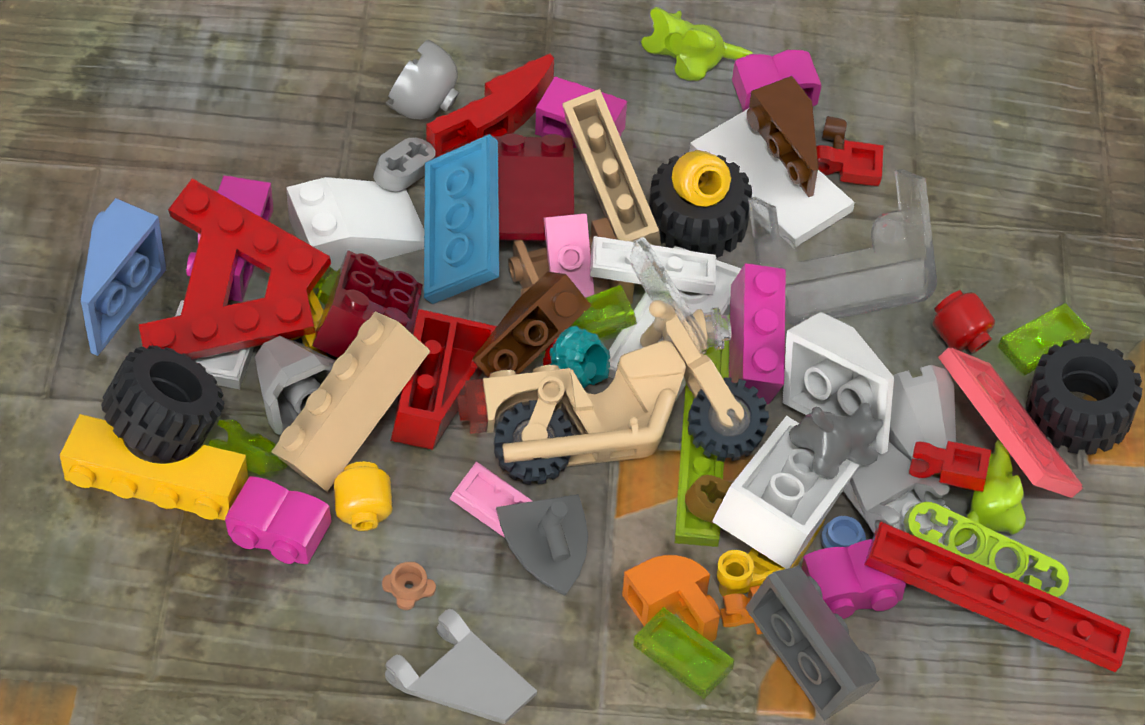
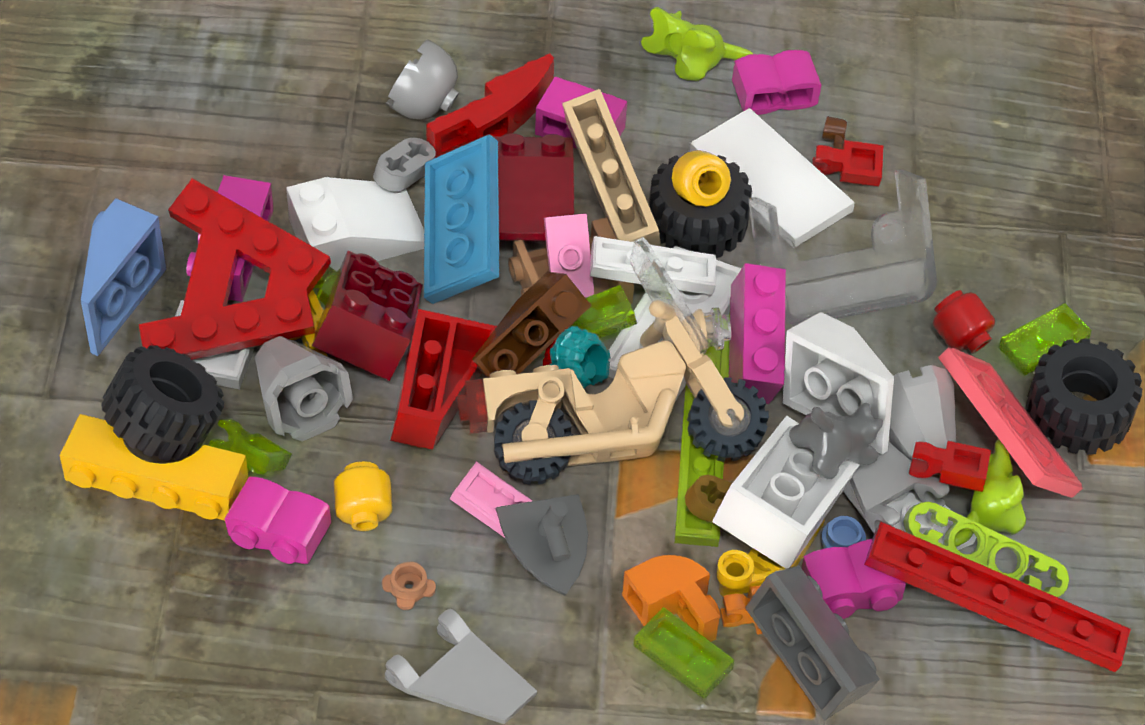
(350, 400): tan brick -> none
(786, 123): reddish brown slope -> none

